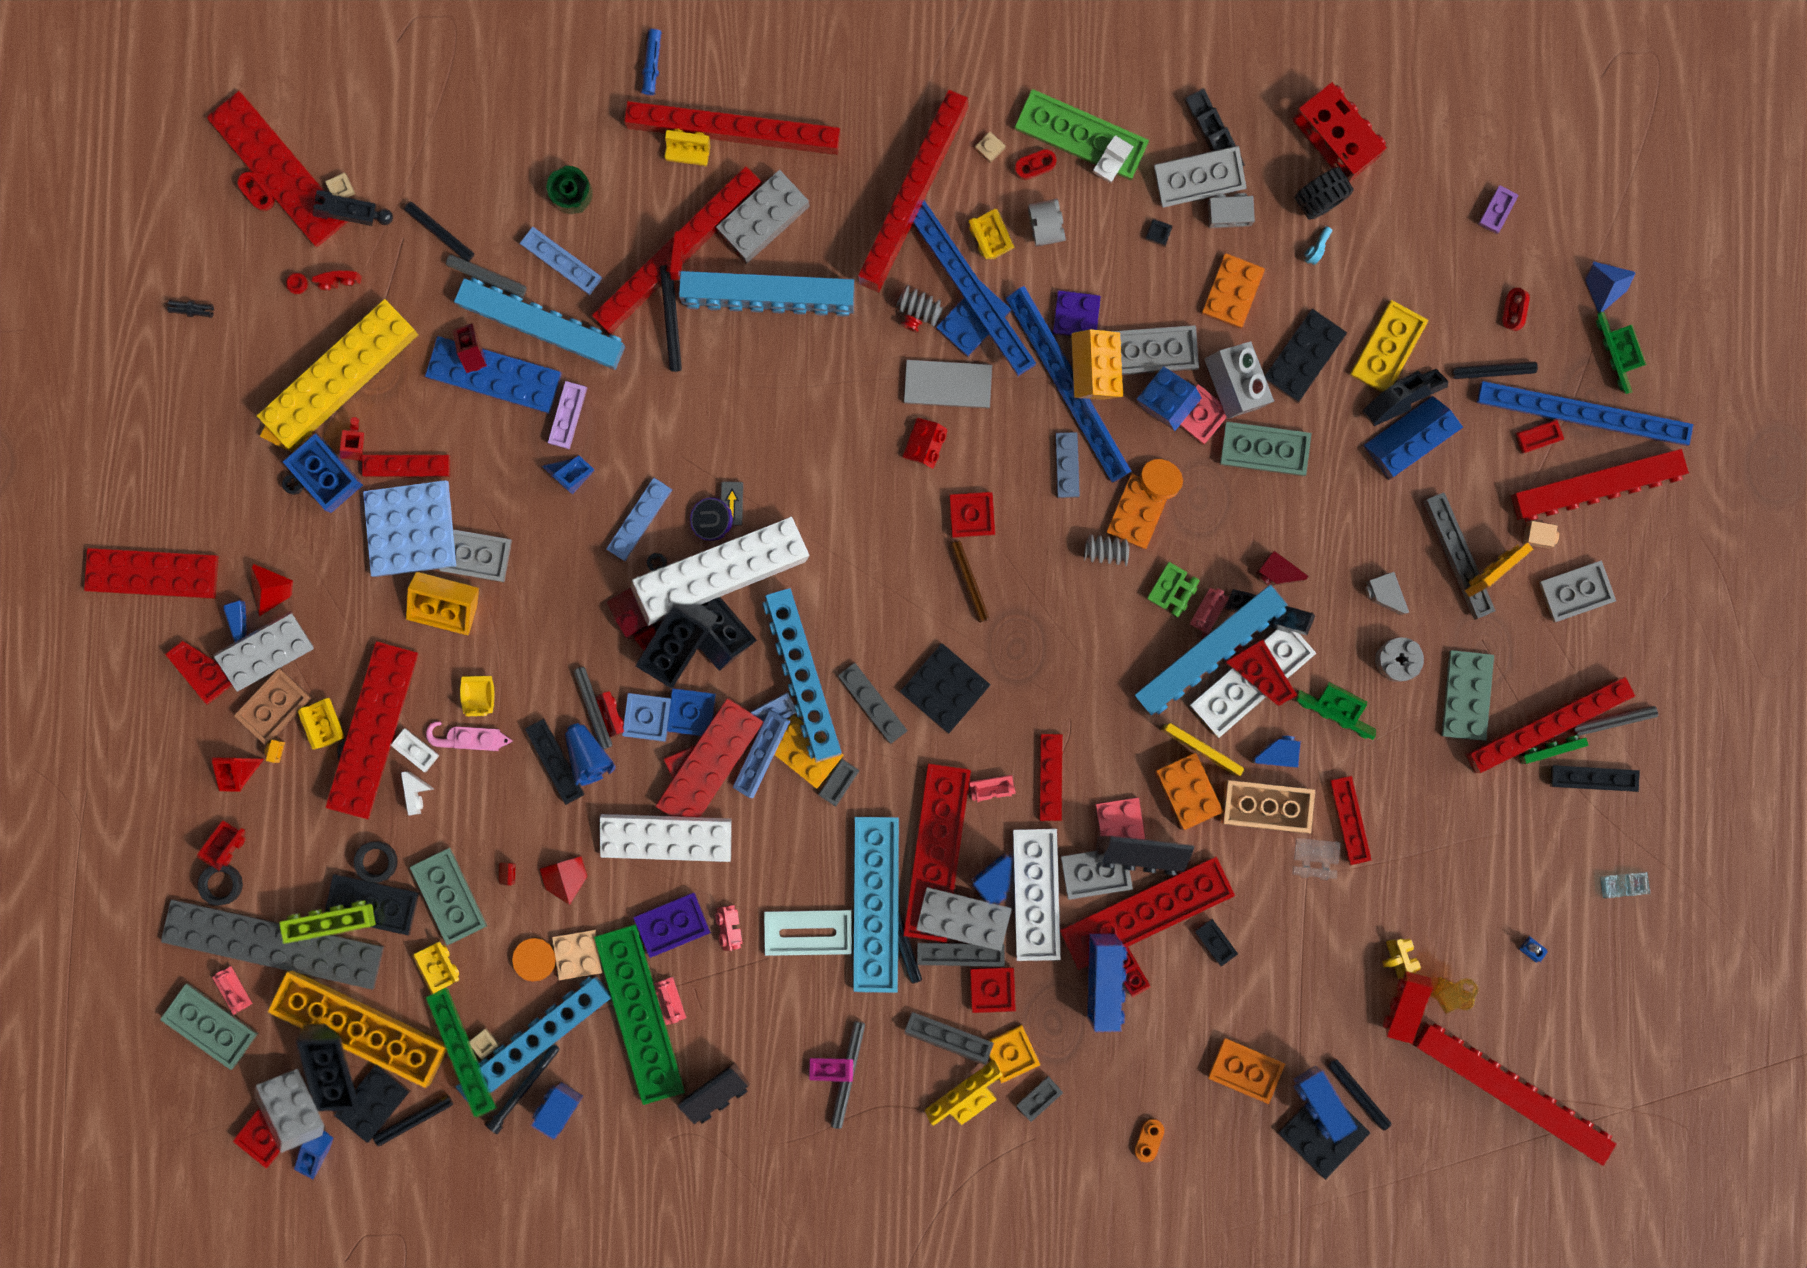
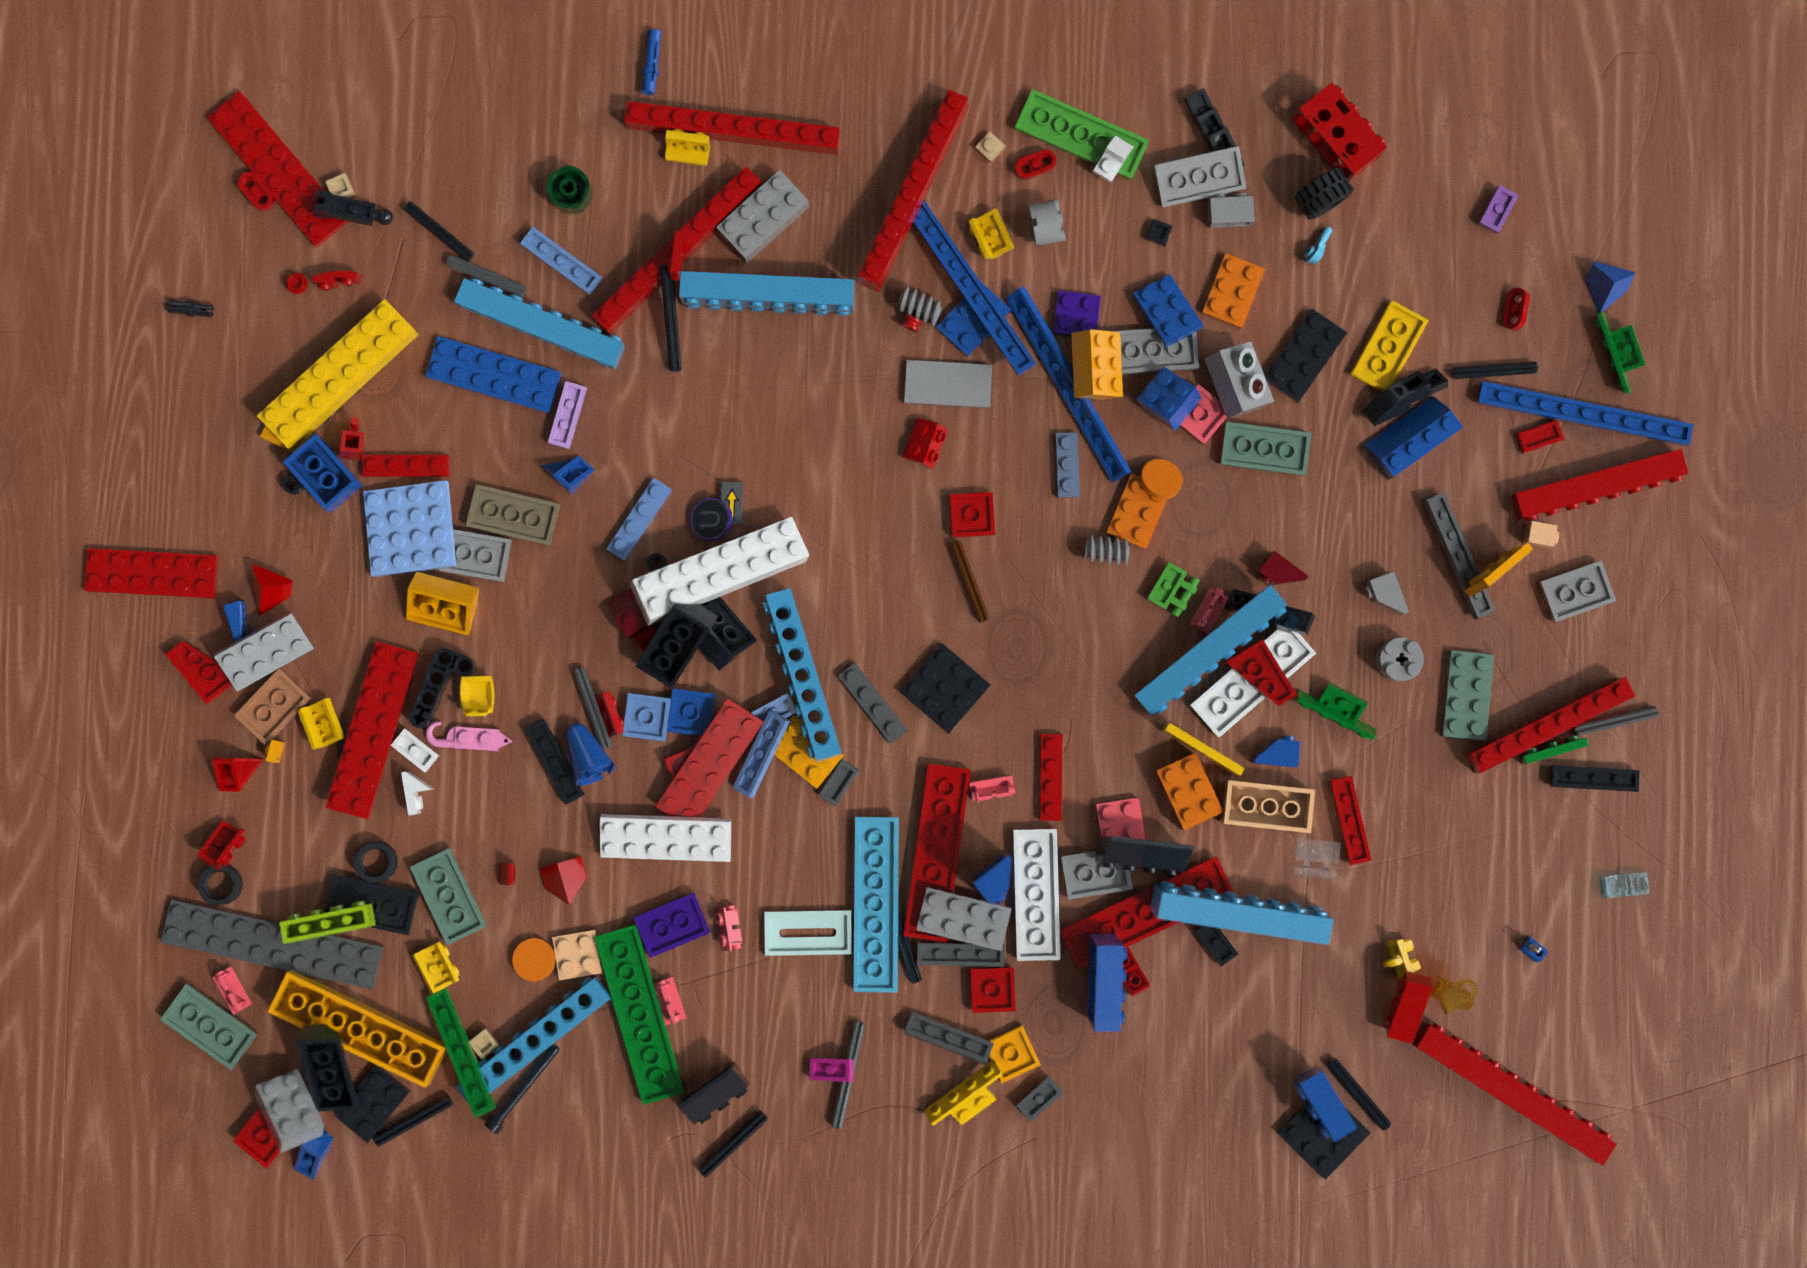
(438, 690): none -> black beam
(469, 348): dark red slope -> none
(513, 515): none -> dark tan plate
(557, 1110): blue brick -> none
(733, 1144): none -> black axle
(1149, 1140): orange plate -> none
(1167, 310): none -> blue plate
(1241, 913): none -> dark azure brick
(1246, 1070): orange plate -> none

